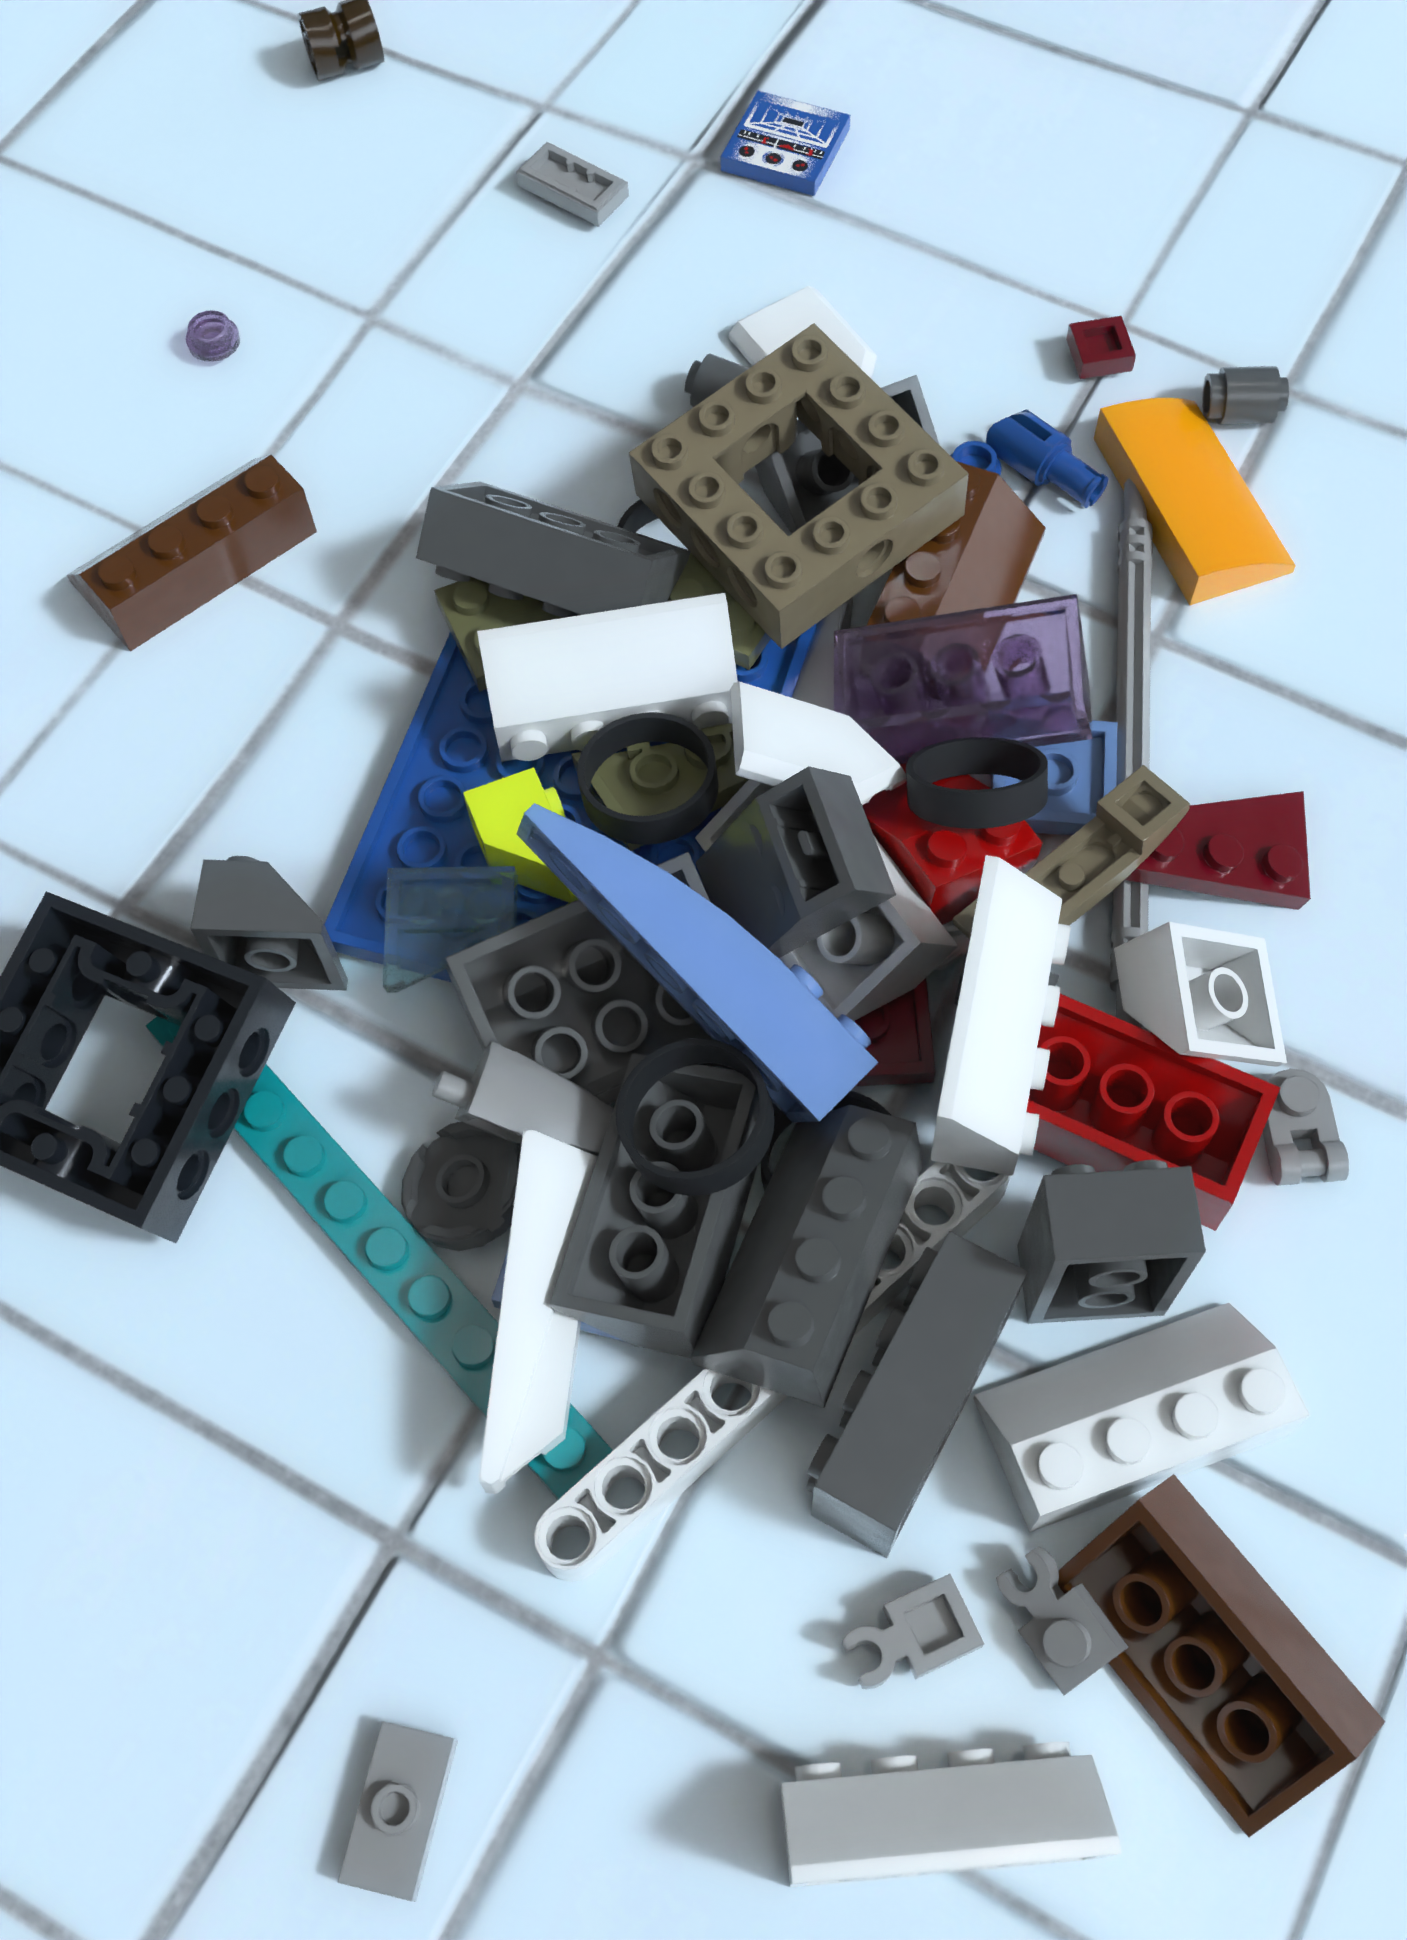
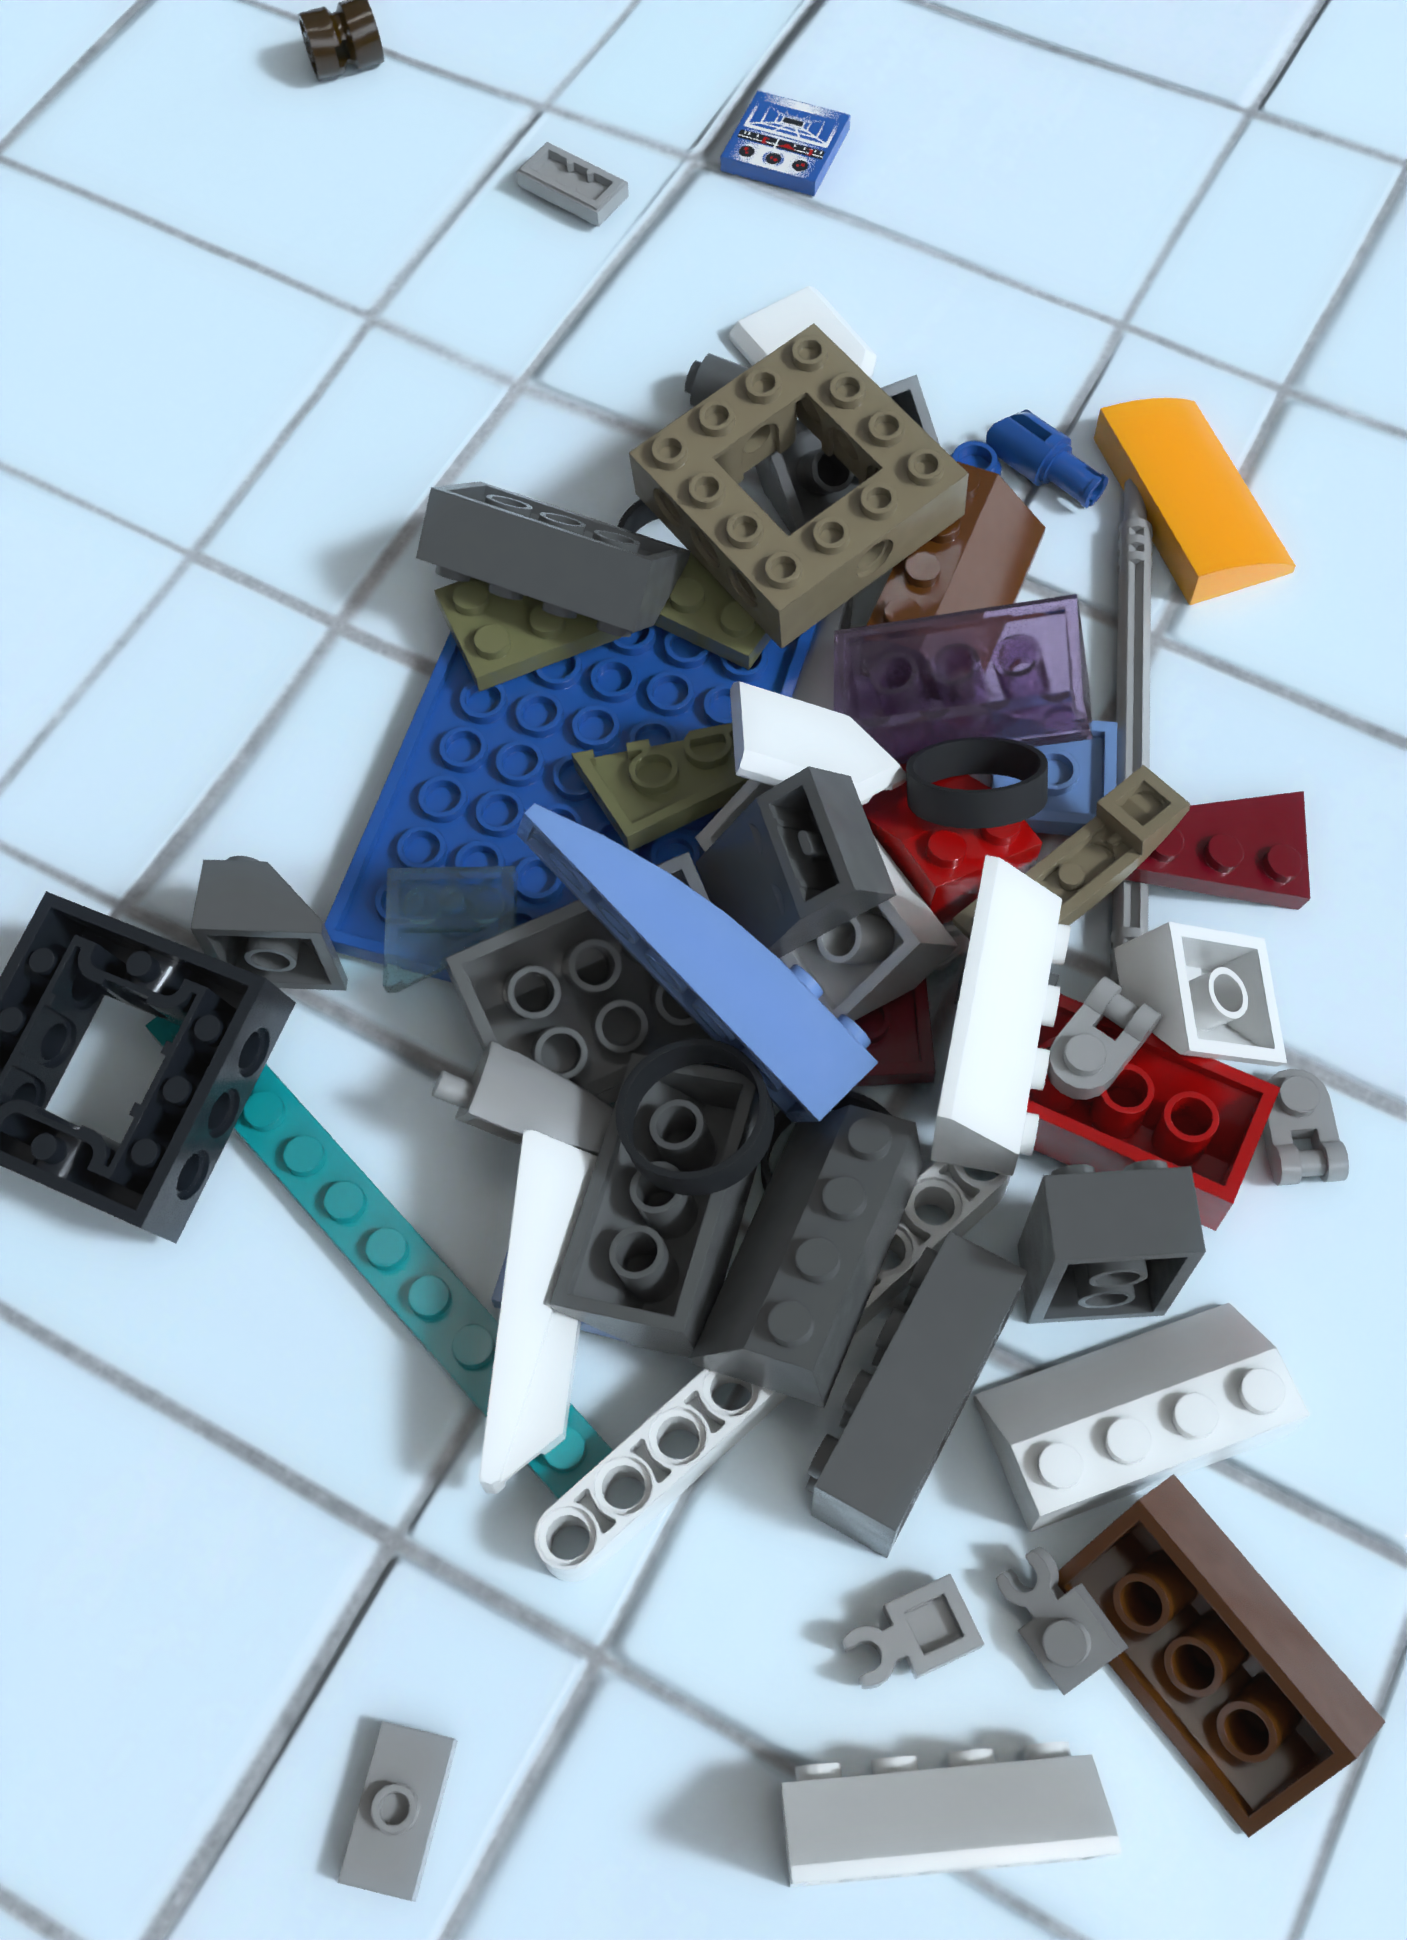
(196, 551): reddish brown slope -> none
(212, 336): clear purple plate -> none
(462, 1187): dark grey tile -> none
(495, 818): neon yellow slope -> none
(575, 674): white slope -> none
(641, 729): black tyre -> none
(1087, 1060): none -> light grey plate
(1100, 347): dark red plate -> none
(1245, 395): dark grey brick -> none

